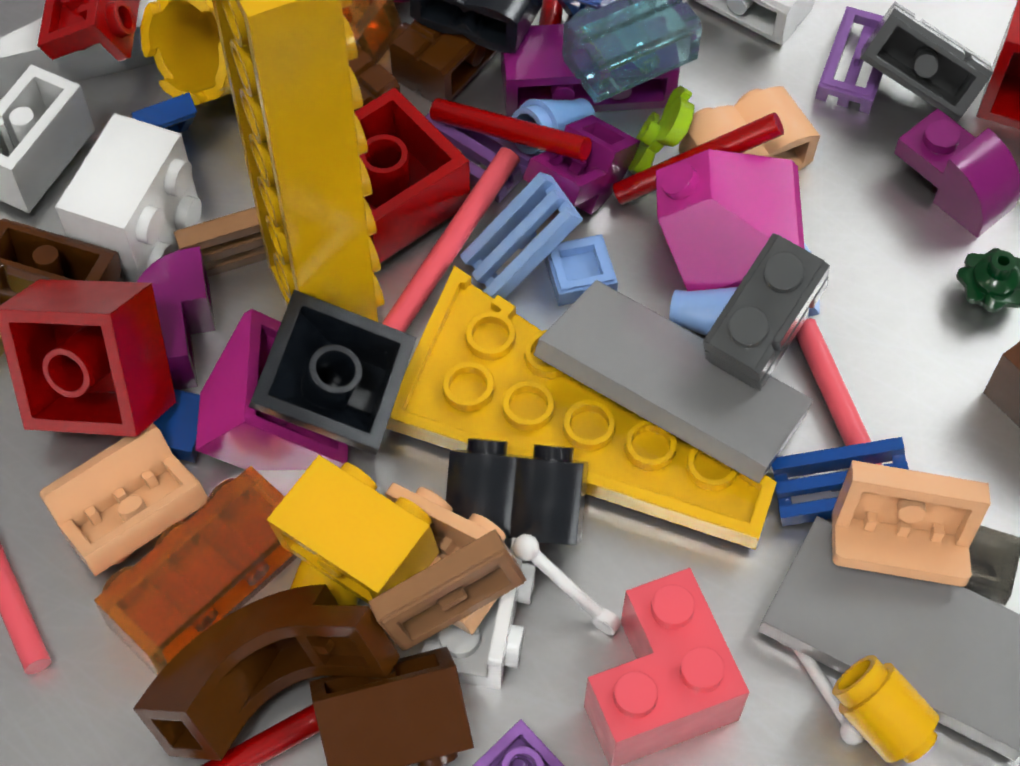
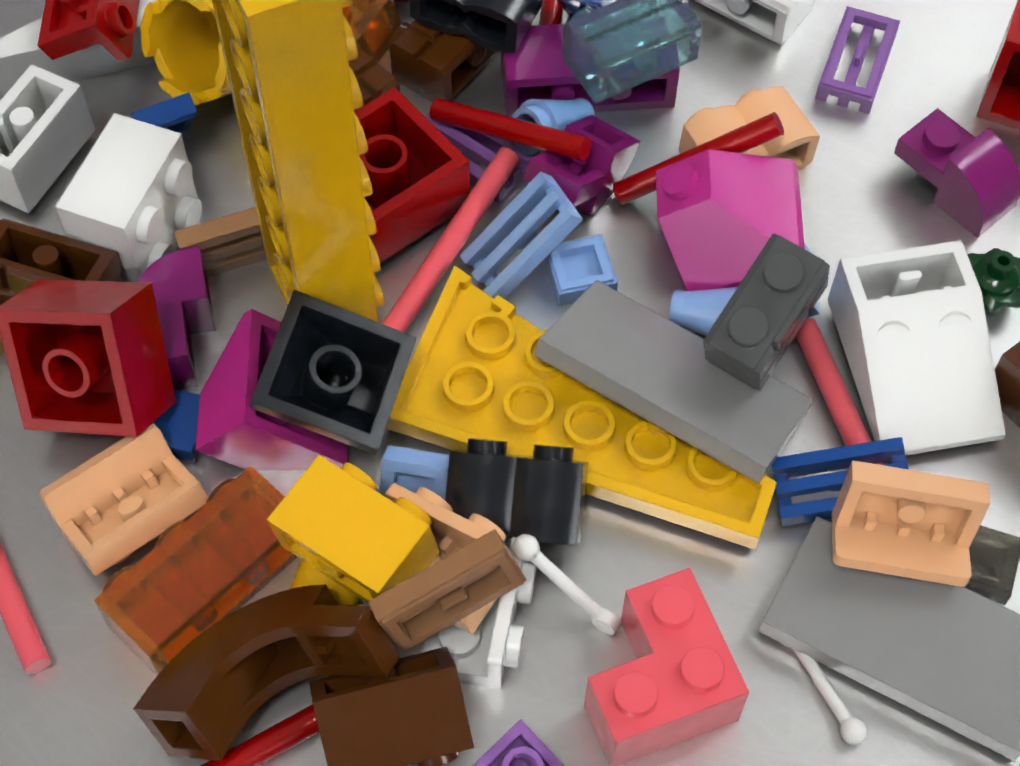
(414, 470): none -> light blue tile
(664, 132): lime piece -> none
(886, 710): yellow brick -> none
(919, 346): none -> white slope
(926, 61): dark grey brick -> none

